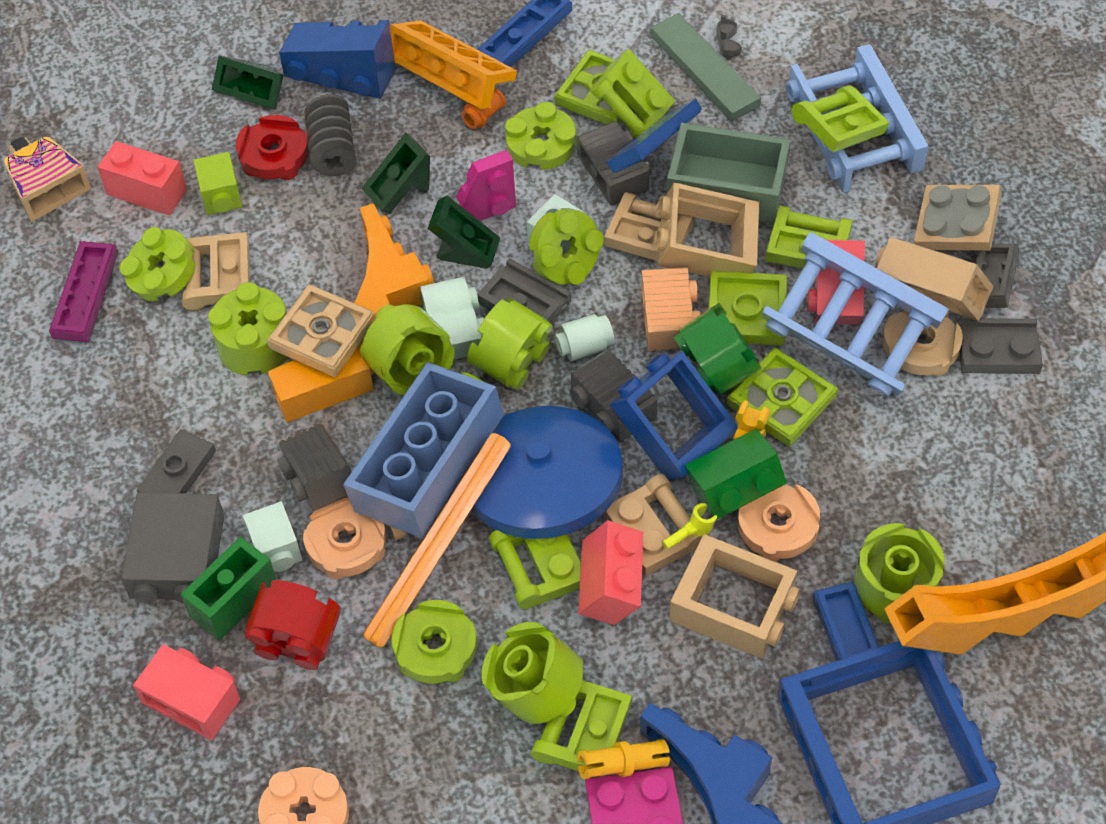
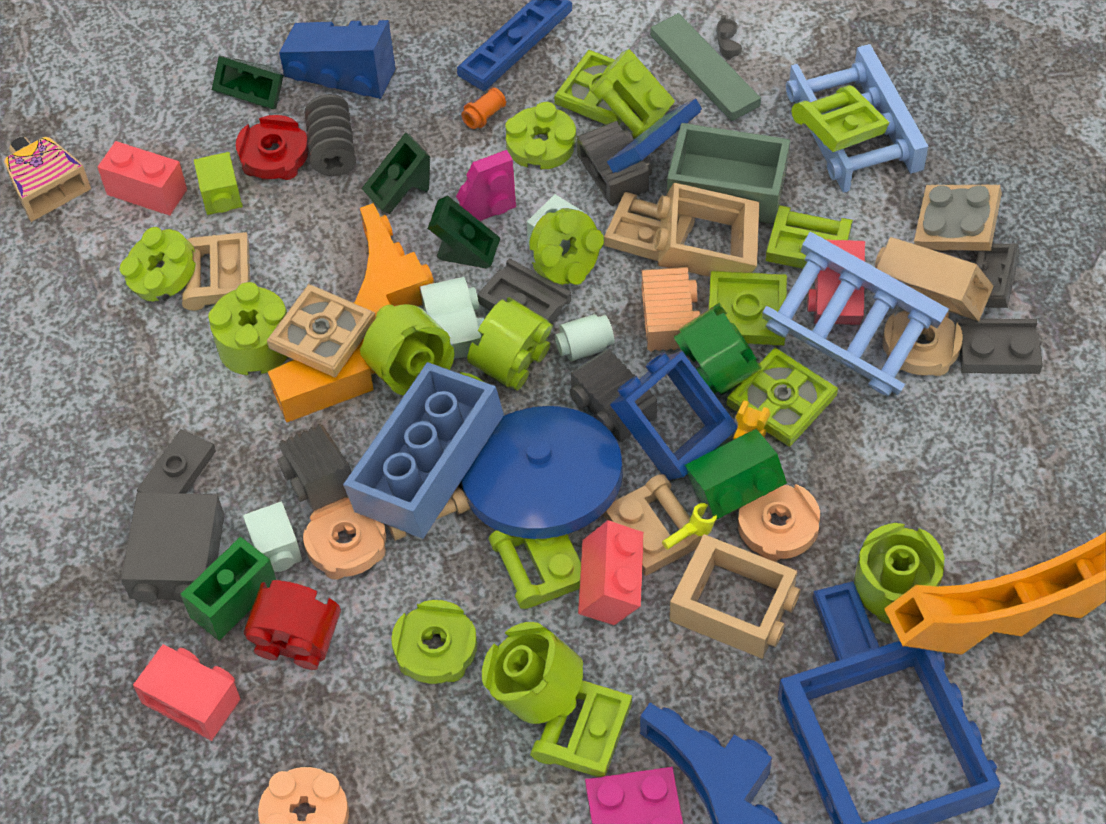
(83, 291): magenta plate -> none
(437, 540): light orange axle -> none
(448, 62): light orange fence -> none
(623, 759): yellow pin -> none

